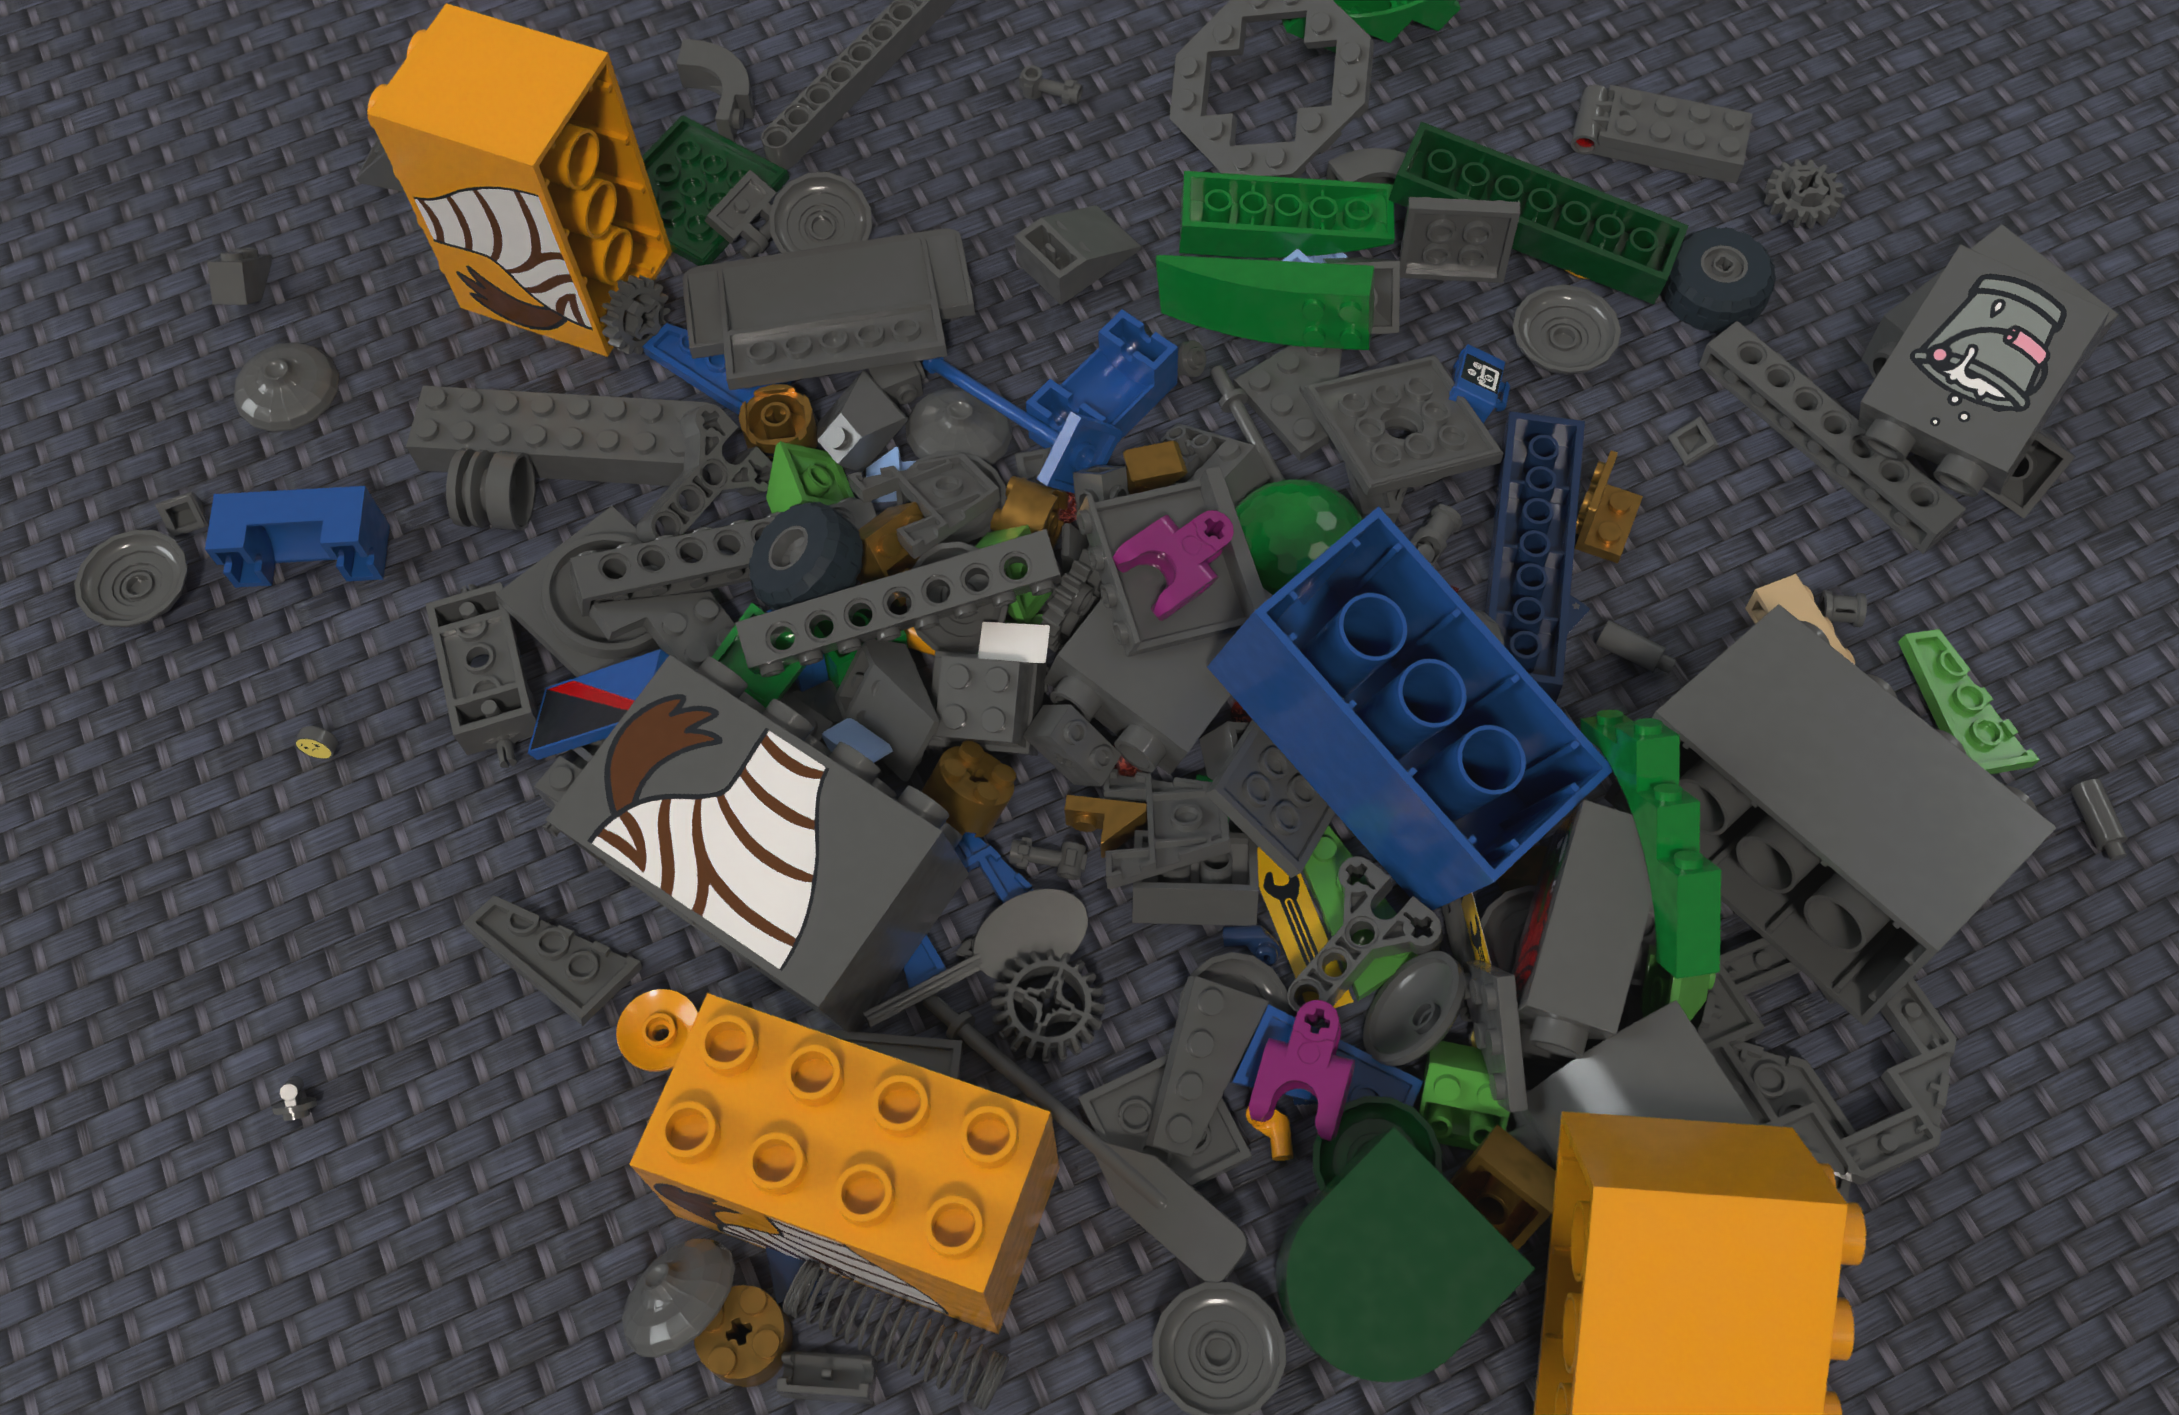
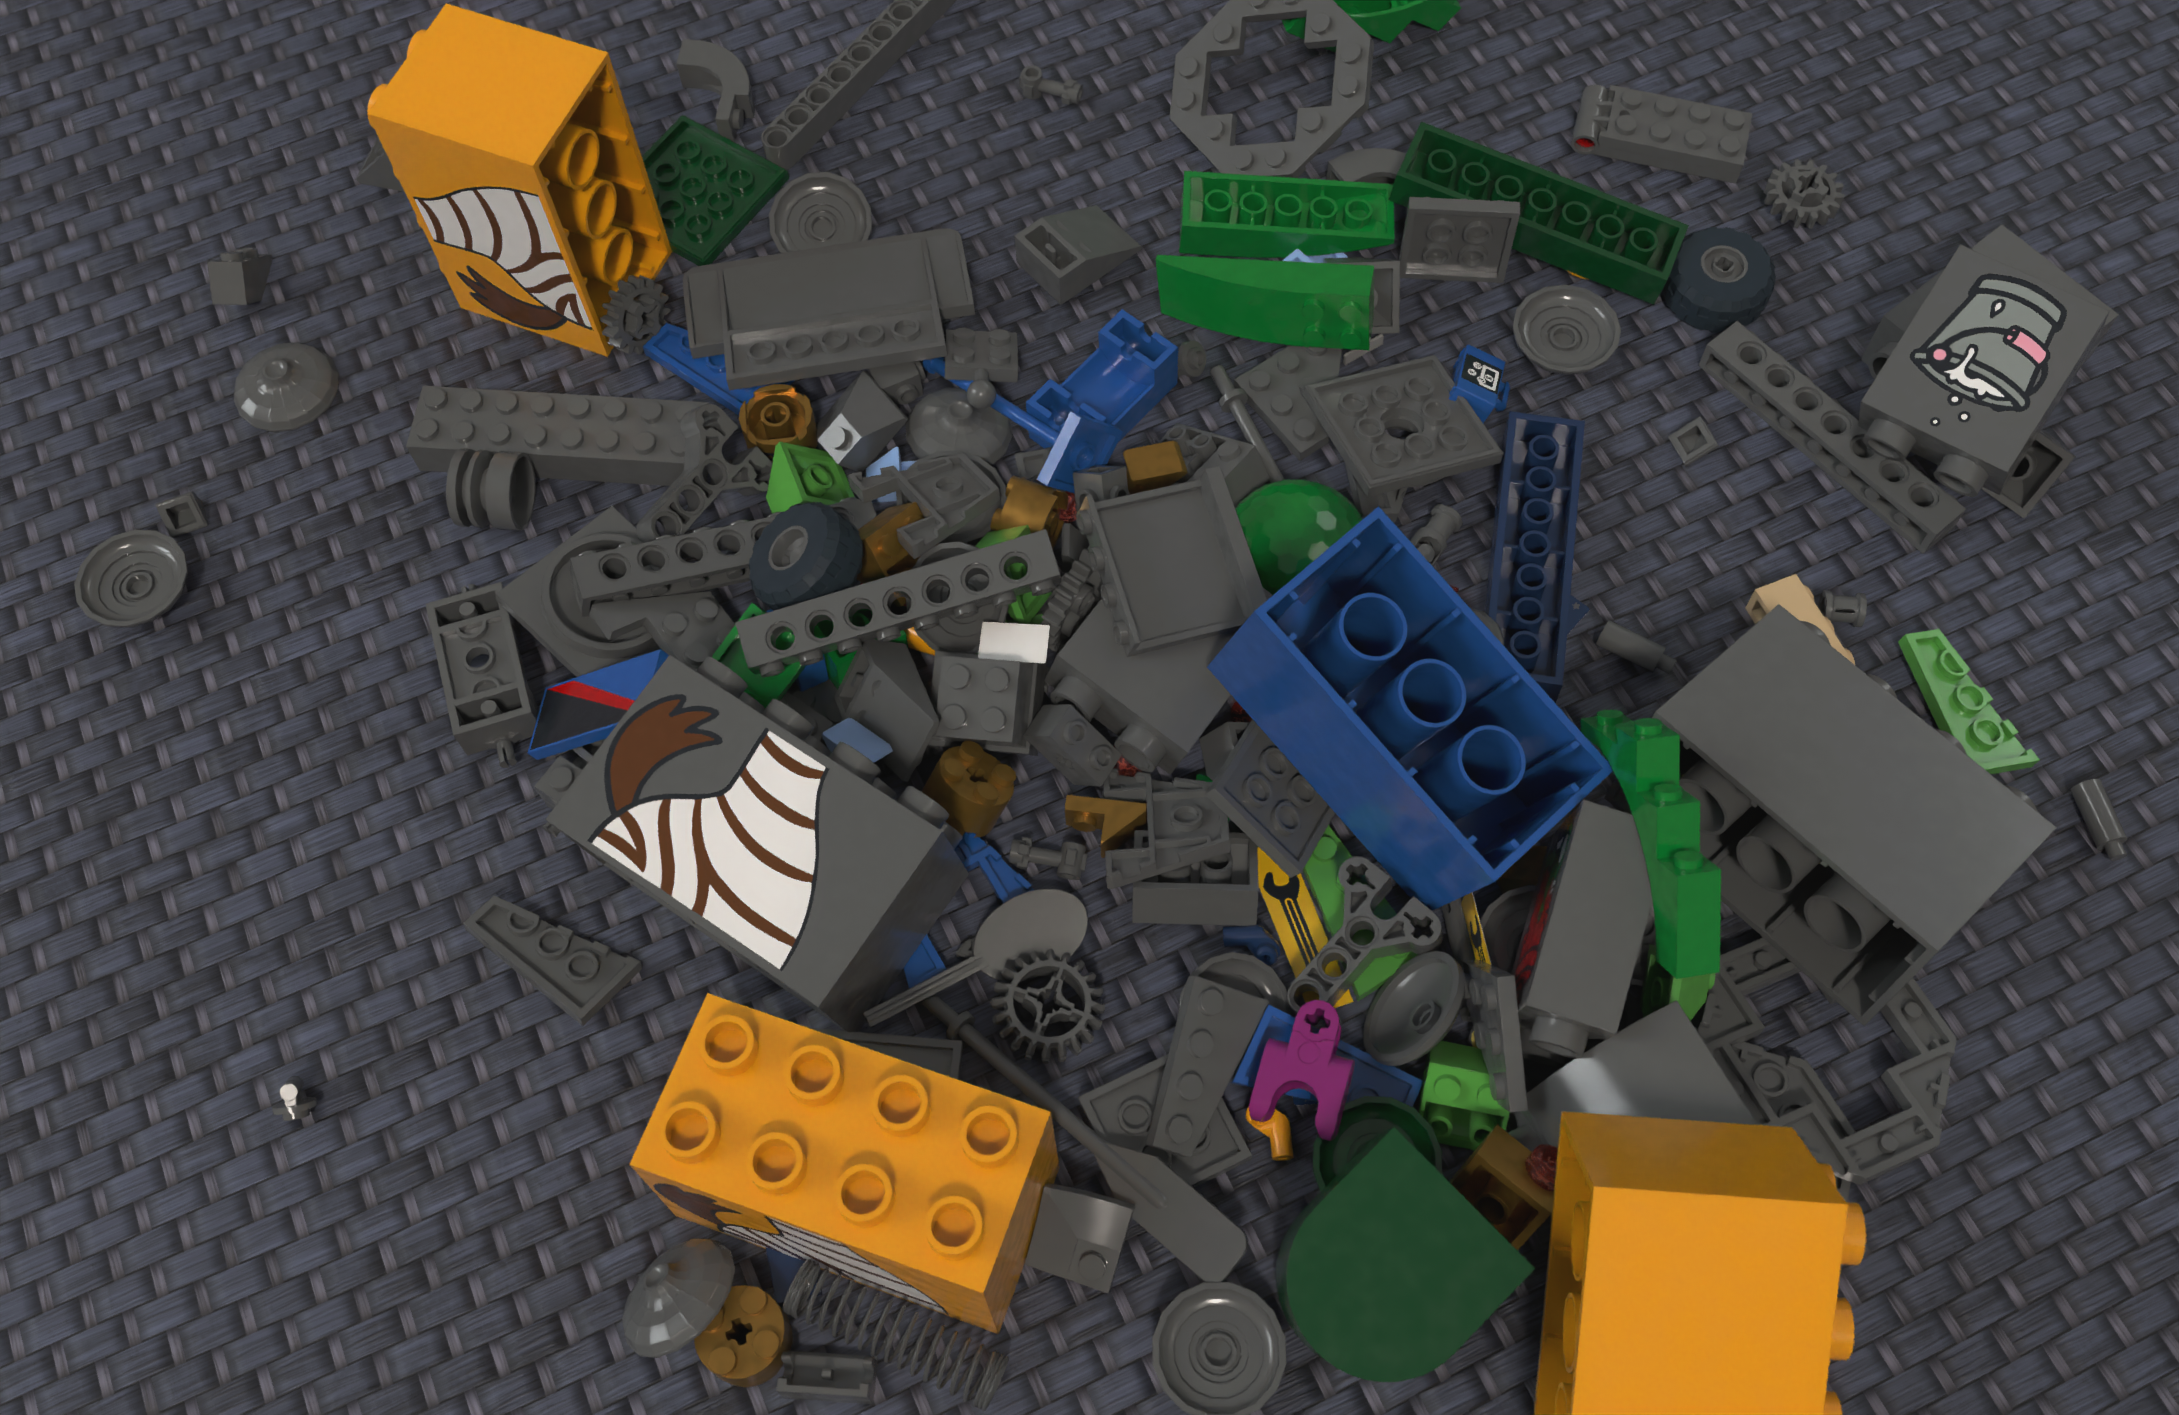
(270, 527): blue piece -> none
(316, 742): tile -> none
(647, 1016): light orange dish -> none
(738, 210): dark grey plate -> none
(981, 359): none -> dark grey plate
(1079, 1235): none -> dark grey plate
(1180, 555): magenta piece -> none
(1354, 354): none -> light grey piece
(1542, 1166): none -> clear red tile
(1606, 515): pearl gold bracket -> none

